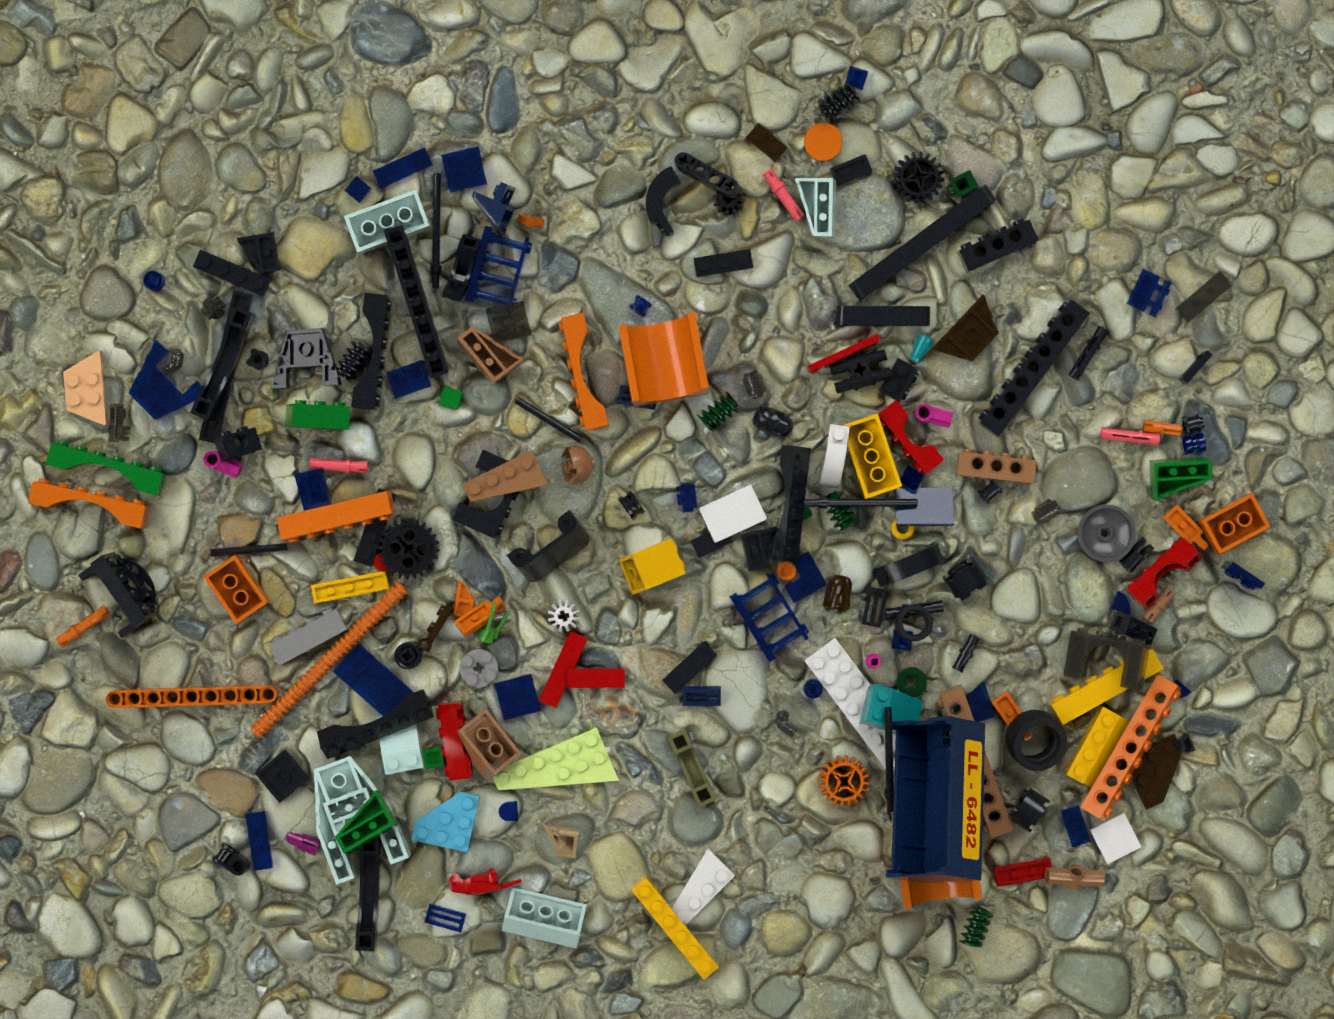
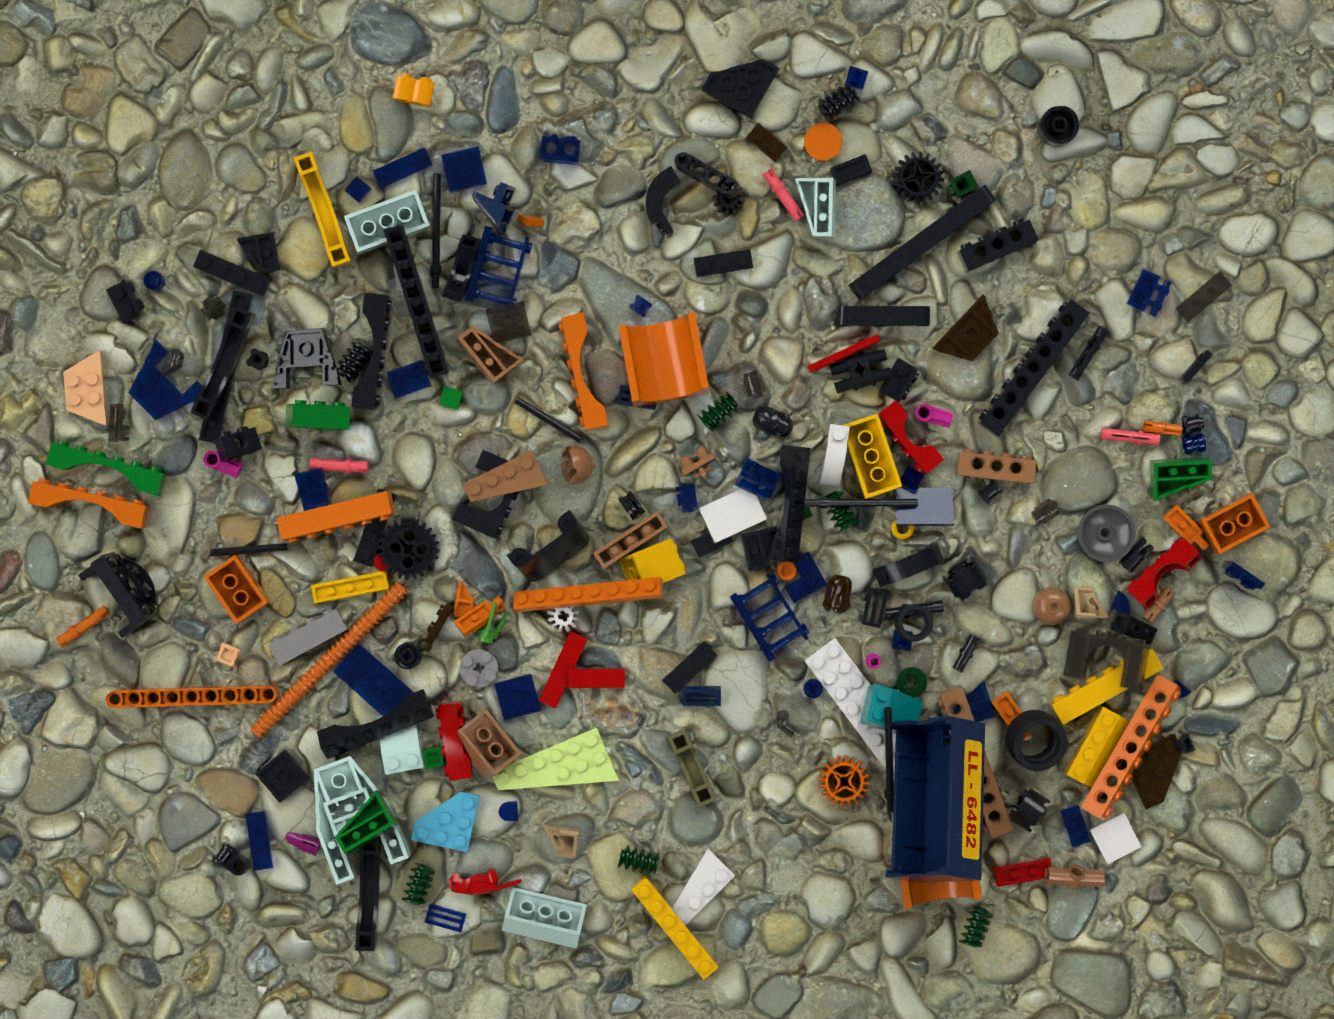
(125, 301): none -> black bracket
(228, 654): none -> light nougat tile
(323, 209): none -> yellow arch
(414, 91): none -> light orange brick
(419, 884): none -> dark green piece
(559, 155): none -> clear blue brick
(588, 594): none -> orange plate
(630, 539): none -> medium nougat brick
(638, 860): none -> dark green piece
(704, 457): none -> medium nougat hips
(741, 85): none -> black plate
(757, 479): none -> clear blue brick
(921, 347): teal cone -> none
(1048, 122): none -> black brick
(1051, 606): none -> medium nougat cylinder
(1087, 604): none -> tan slope

